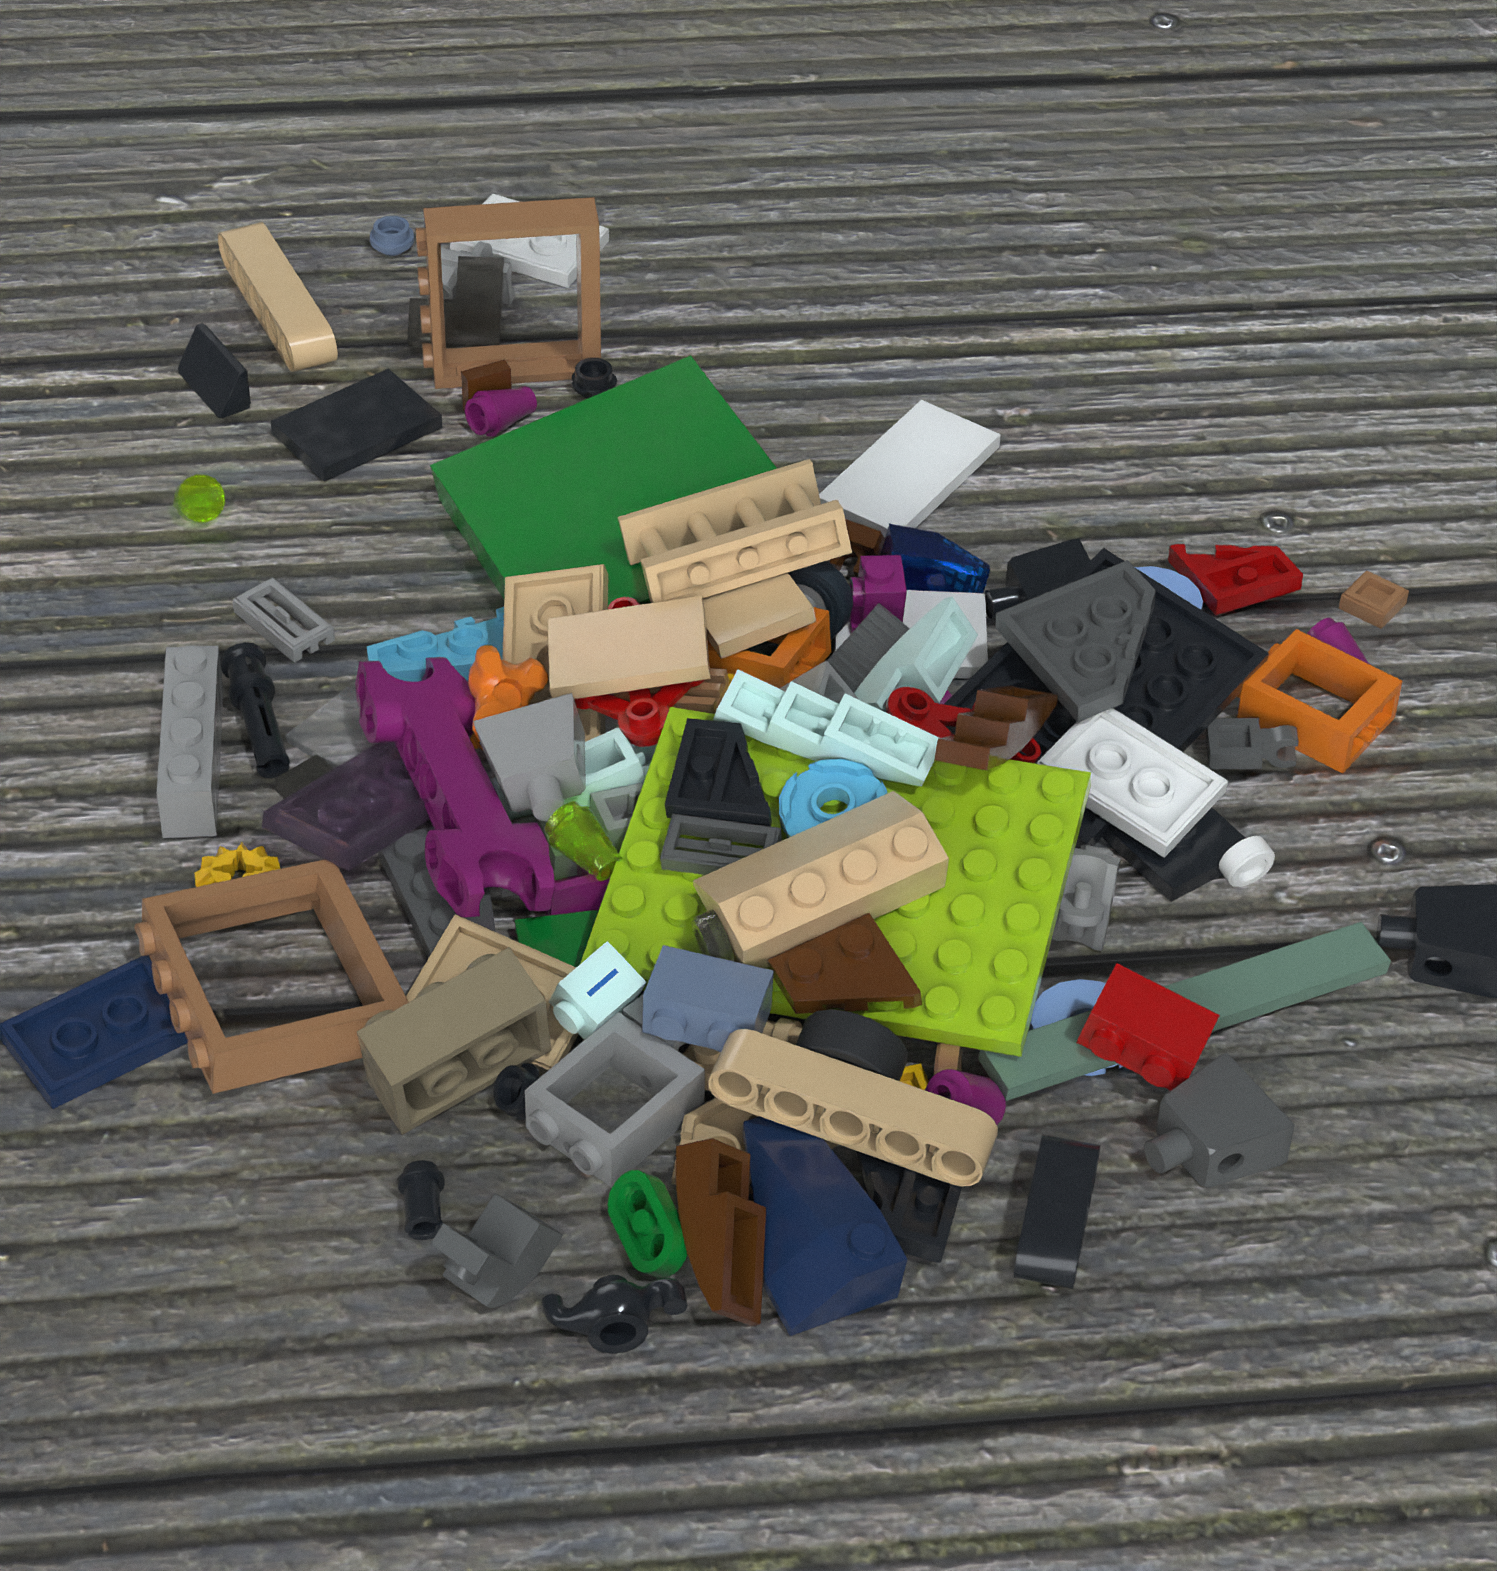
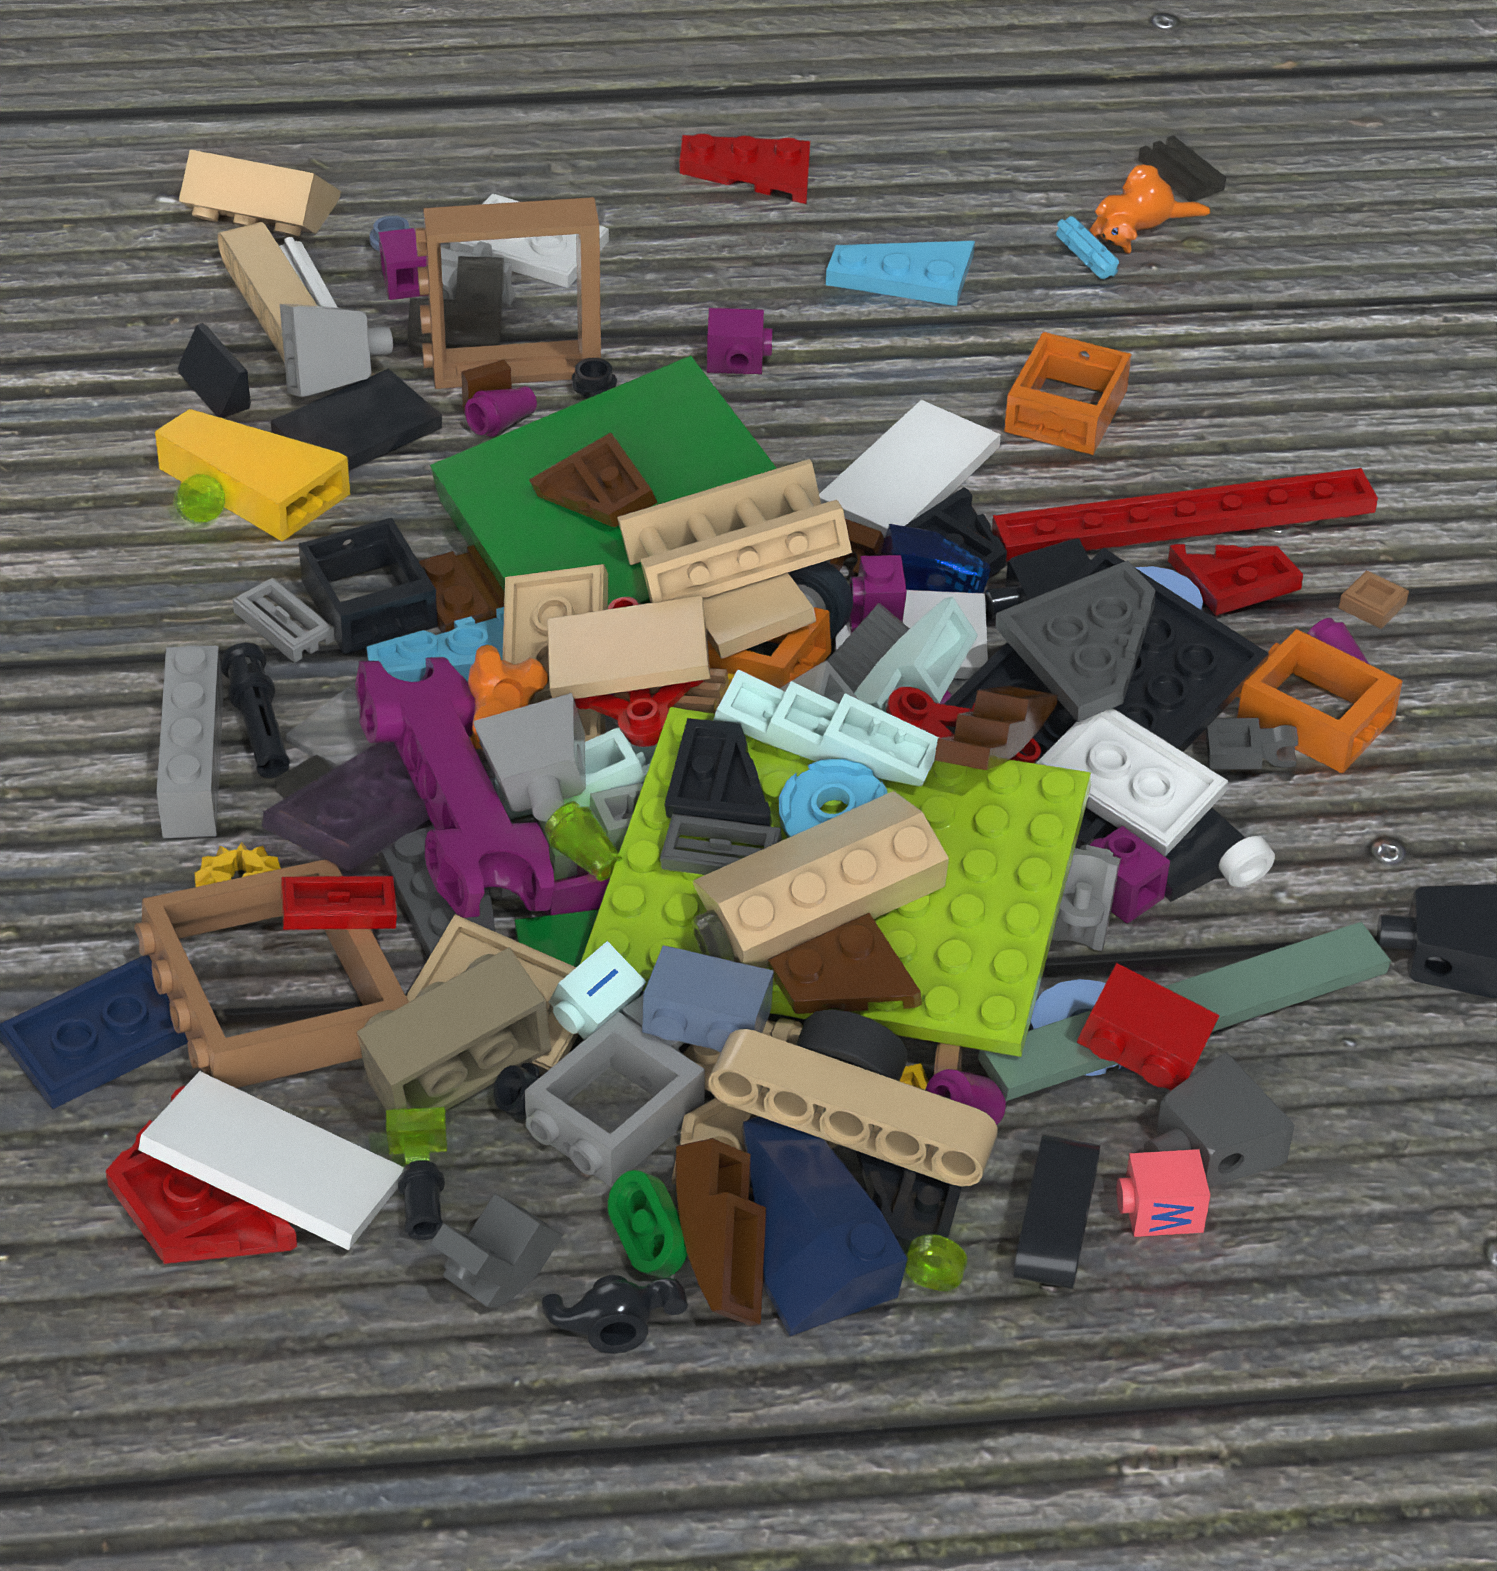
(188, 1216): none -> red wing
(256, 193): none -> tan slope
(264, 475): none -> yellow slope
(272, 1159): none -> white tile
(307, 272): none -> white axle
(328, 347): none -> light grey torso
(338, 902): none -> red tile
(379, 614): none -> black window
(400, 263): none -> magenta brick
(416, 1132): none -> clear neon green tile
(463, 587): none -> reddish brown plate
(596, 483): none -> reddish brown wing
(737, 341): none -> magenta brick
(762, 162): none -> red wing
(904, 270): none -> medium azure wing
(936, 1262): none -> clear neon green tile
(961, 524): none -> black wing
(1059, 418): none -> orange window
(1087, 247): none -> medium azure axle
(1140, 875): none -> magenta brick
(1141, 206): none -> orange animal
(1164, 1193): none -> coral brick
(1184, 167): none -> clear smoke tile
(1189, 512): none -> red plate

